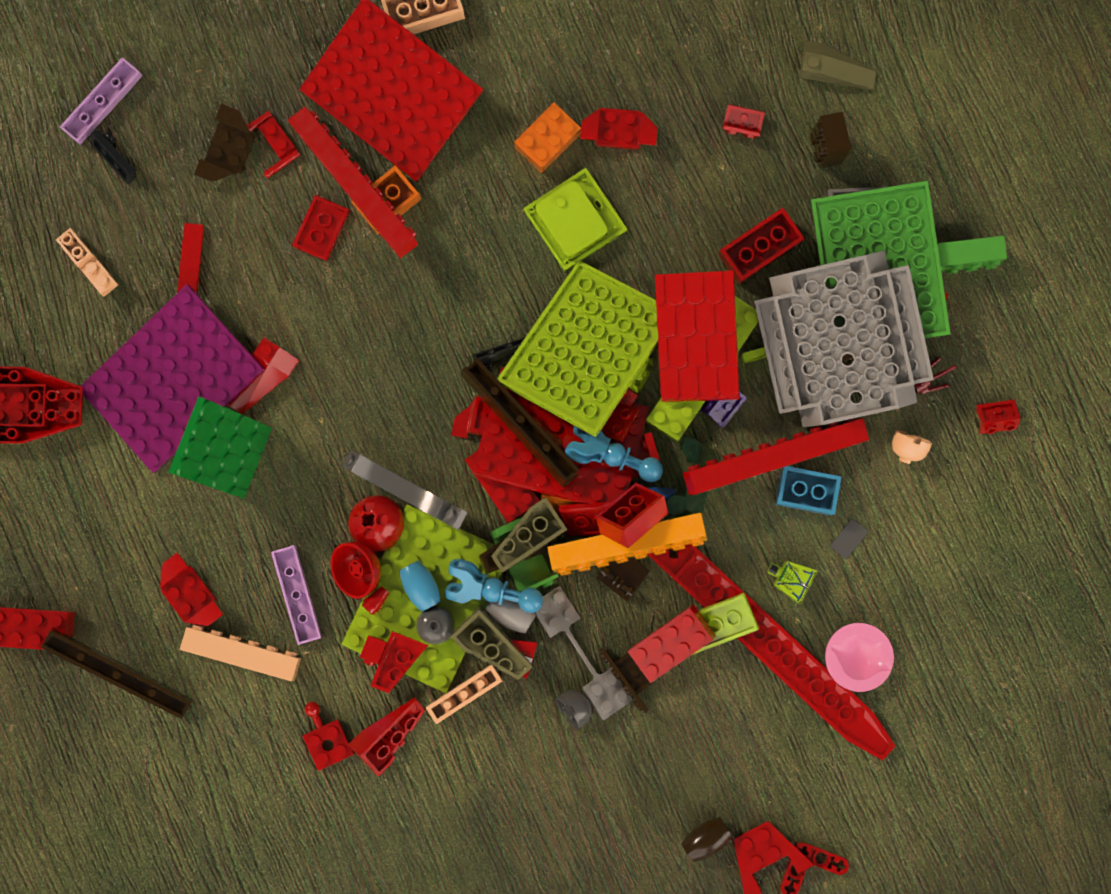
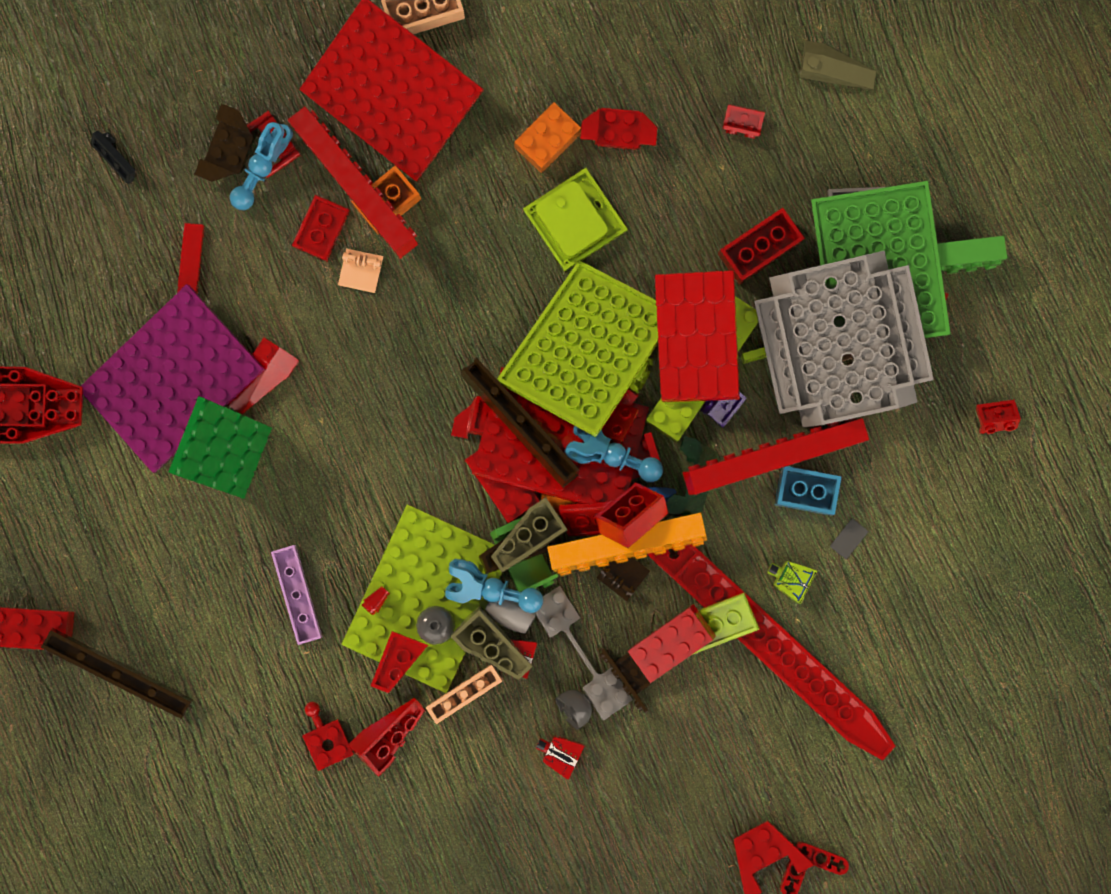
(87, 262): light nougat slope -> none
(101, 101): lavender piece -> none
(188, 592): red piece -> none
(240, 653): light nougat brick -> none
(260, 165): none -> dark azure piece
(355, 569): red piece -> none
(360, 270): none -> light nougat hinge
(373, 650): red brick -> none
(383, 529): red piece -> none
(404, 489): dark grey arch -> none
(420, 586): dark azure piece -> none
(497, 353): black hinge -> none
(561, 754): none -> red torso
(706, 839): dark brown piece -> none
(830, 140): dark brown brick -> none
(859, 657): bright pink piece -> none
(910, 446): light nougat cylinder -> none
(923, 387): dark red plant -> none

